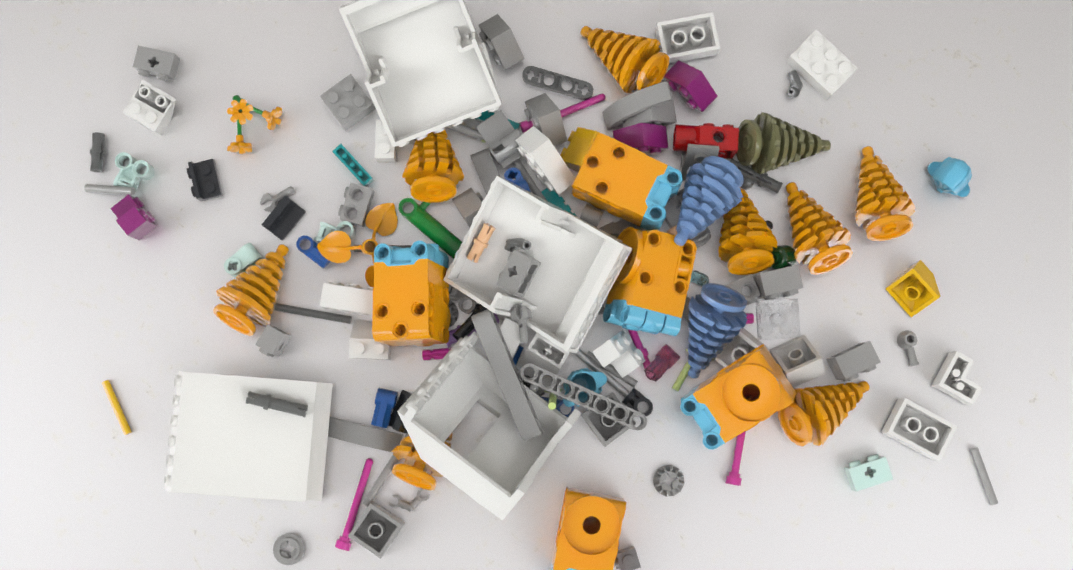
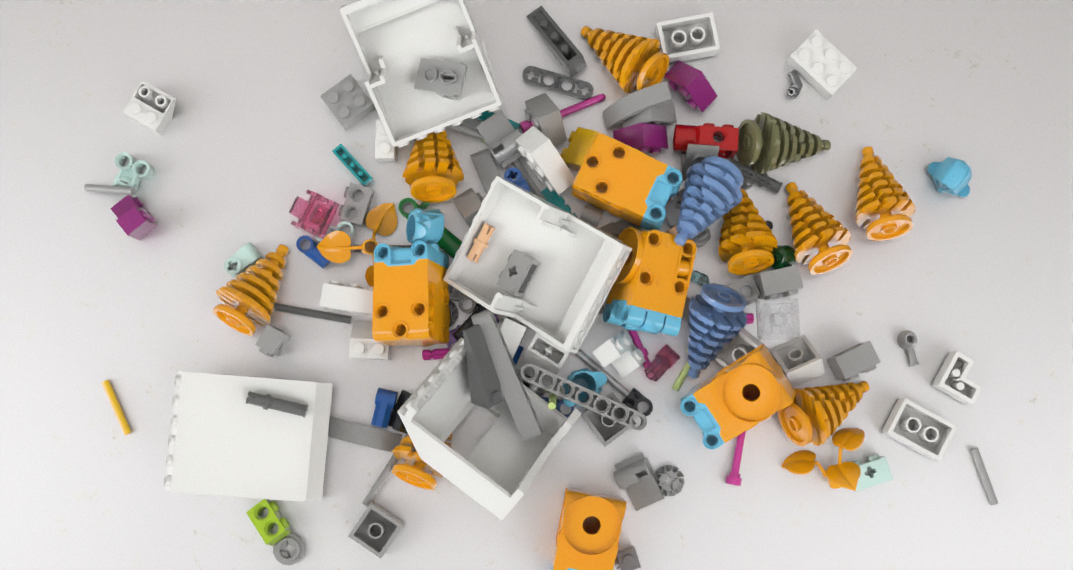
(97, 152): dark grey pin -> none
(147, 57): light grey brick -> none
(205, 180): black bracket -> none
(241, 112): light orange plant -> none
(265, 525): none -> lime brick
(276, 199): light grey bar -> none
(283, 218): black panel -> none
(313, 214): none -> clear pink panel
(344, 541): dark pink piece -> none
(409, 506): light grey arm -> none
(425, 225): none -> medium azure piece
(437, 77): none -> light grey piece
(482, 376): none -> dark grey slope
(501, 40): light grey brick -> none
(518, 242): dark grey arm -> none
(521, 320): light grey bar -> none
(557, 41): none -> dark grey slope
(610, 368): light grey bar -> none
(642, 488): none -> light grey piece
(838, 475): none -> light orange plant
(915, 288): yellow slope -> none

